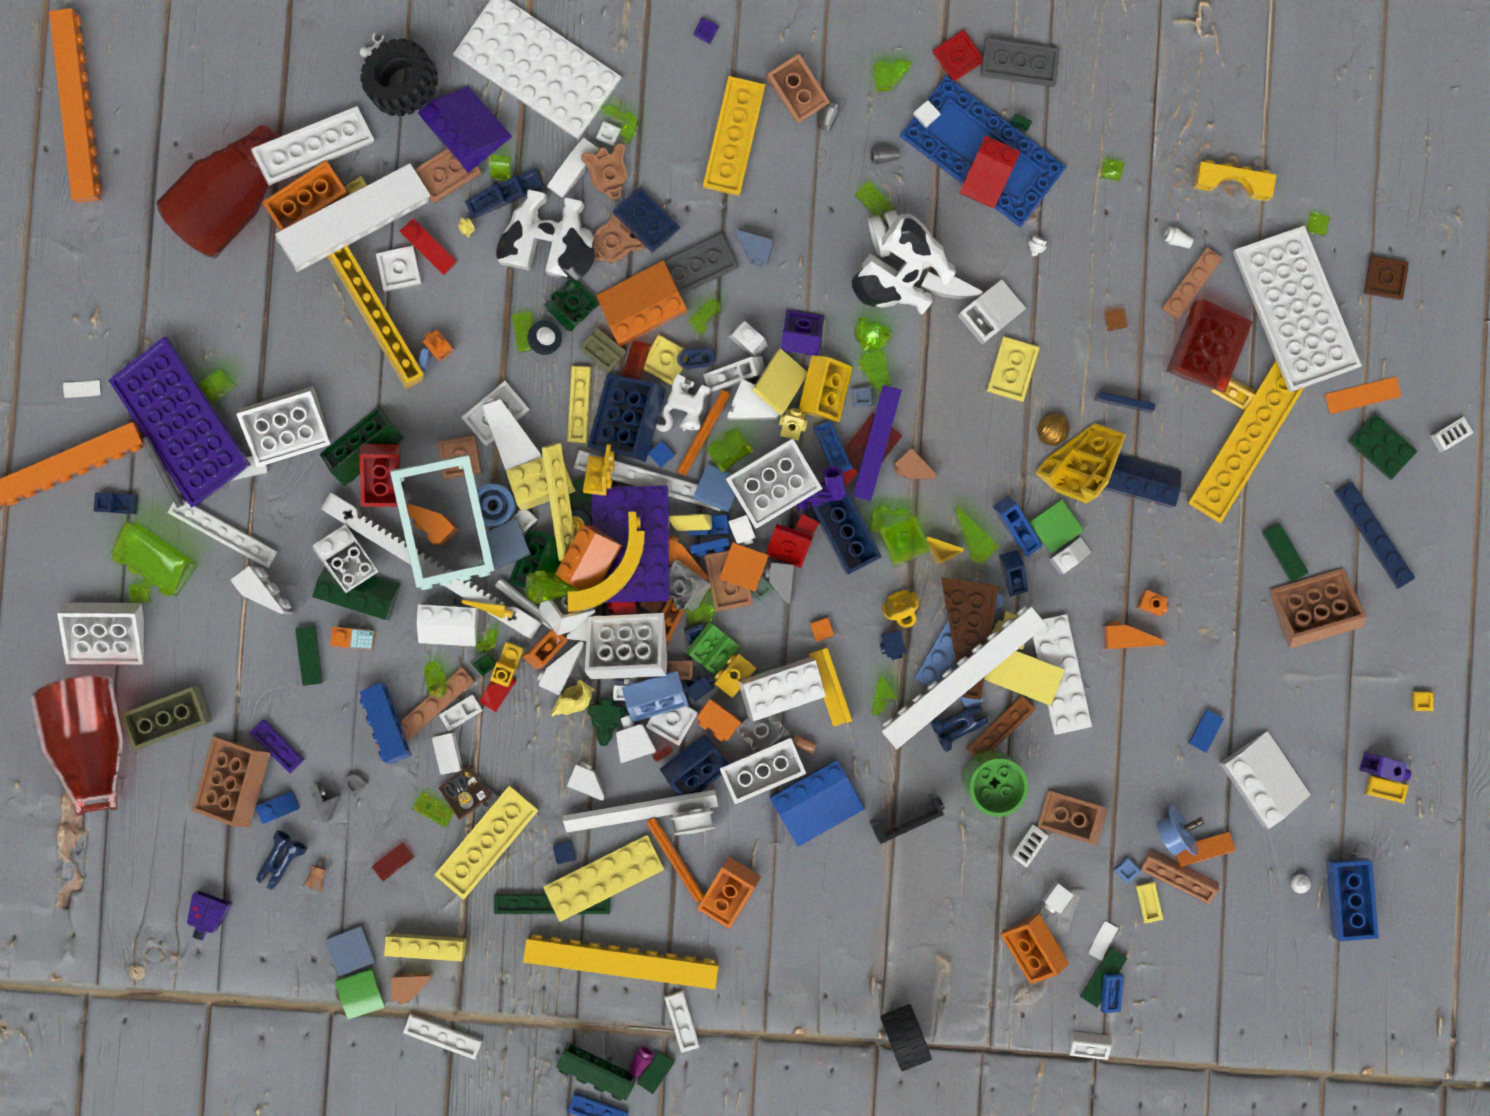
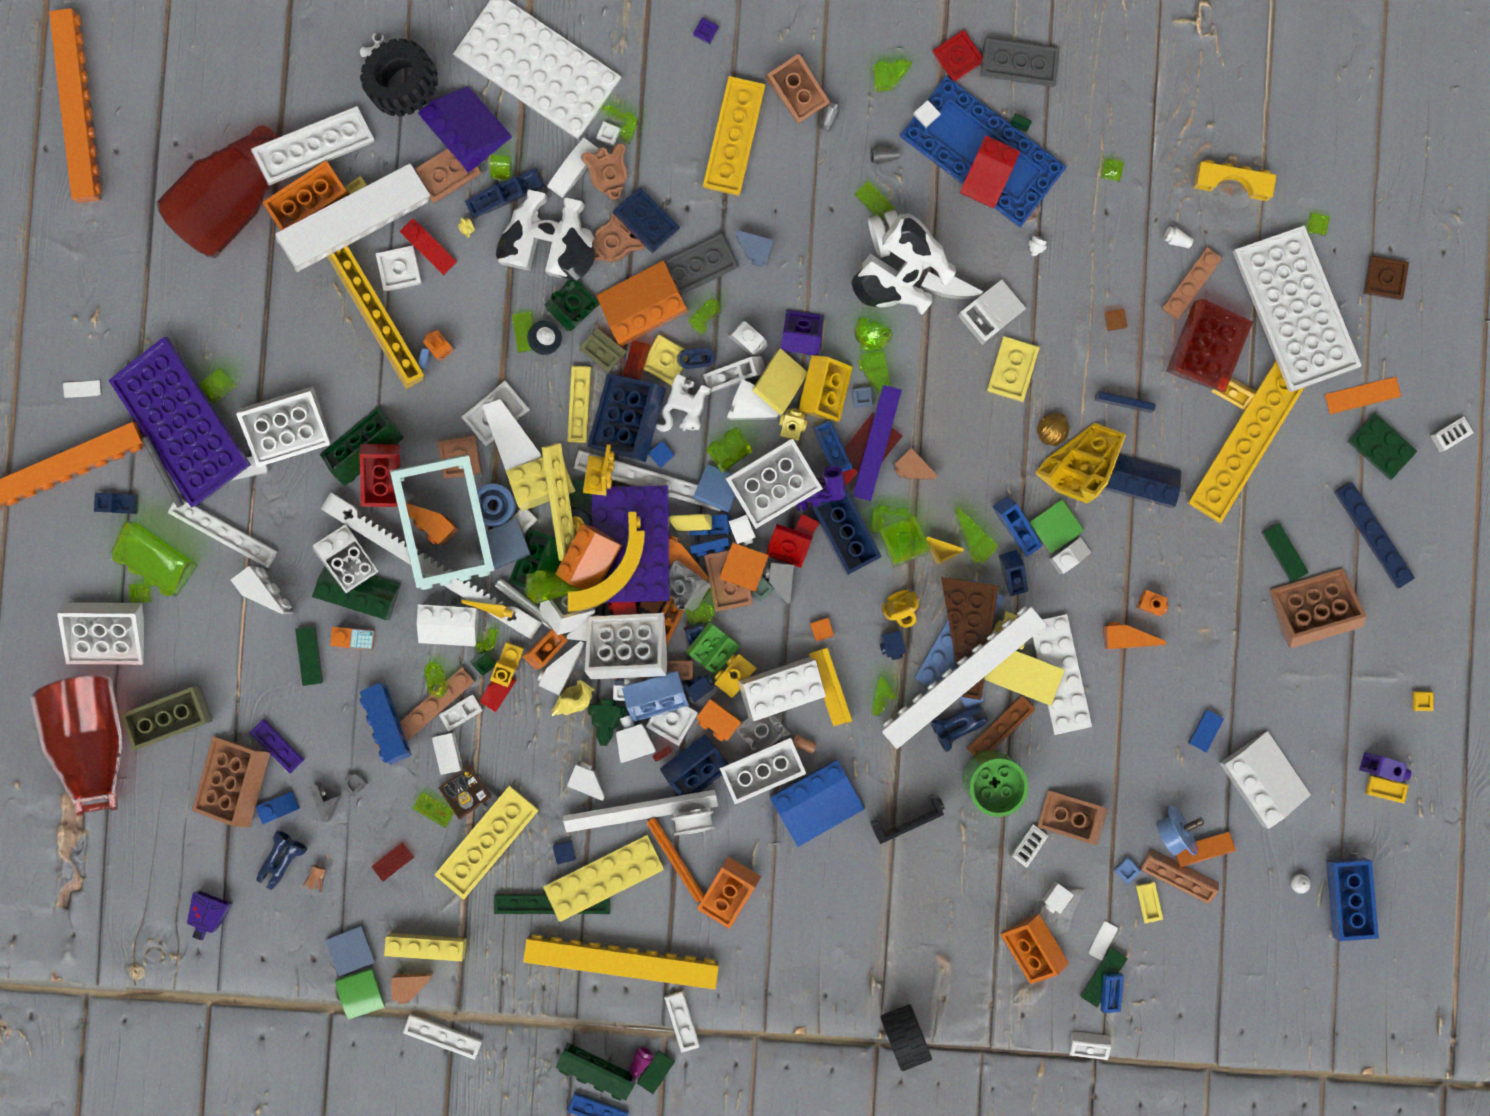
(703, 432): orange axle -> none

